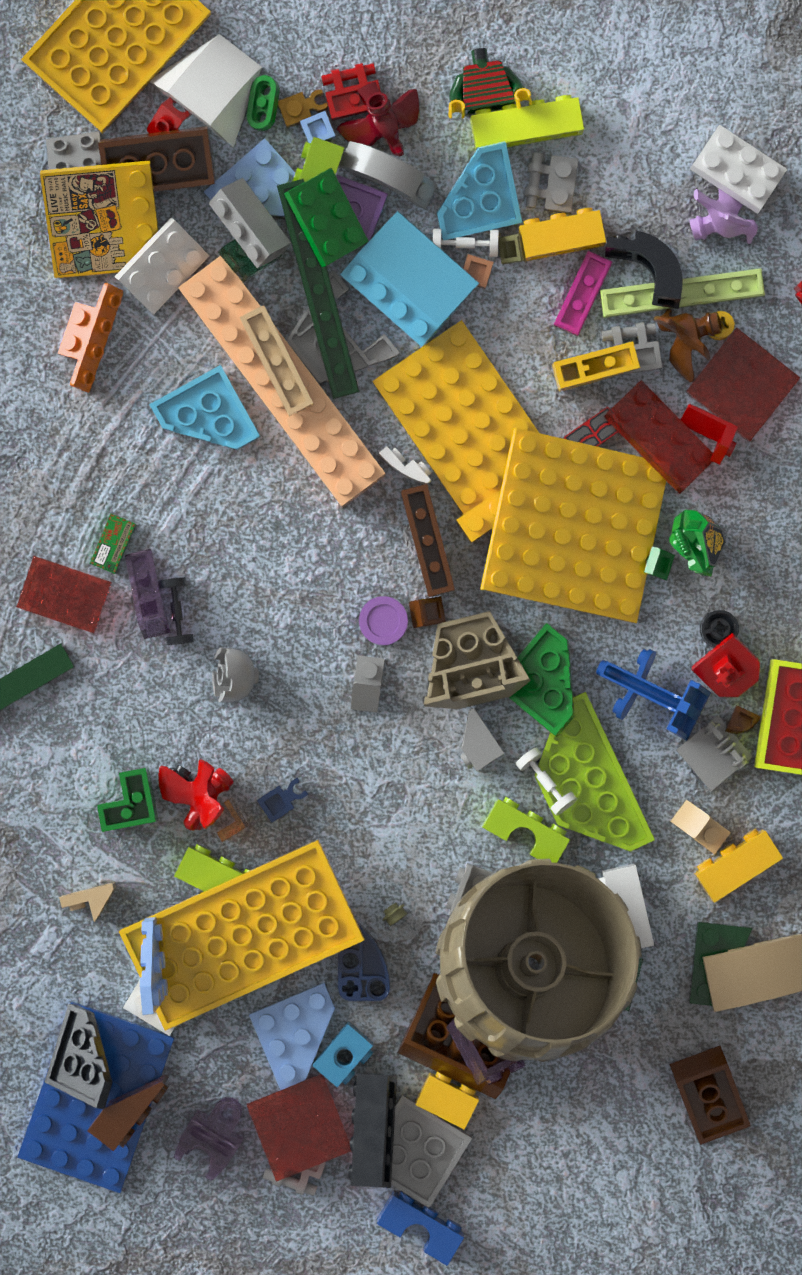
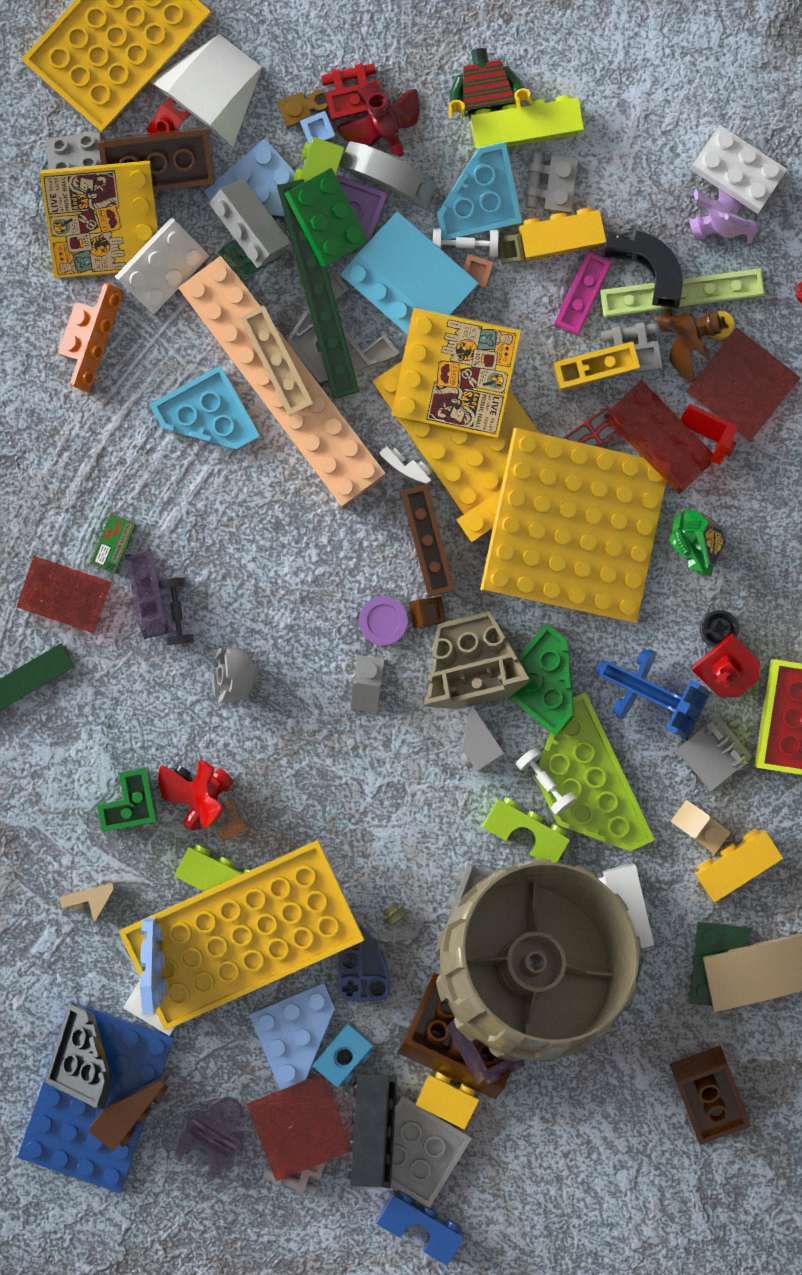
(263, 104): green plate -> none
(278, 802): dark blue plate -> none
(456, 372): none -> plate
(659, 563): green plate -> none
(741, 721): reddish brown tile -> none

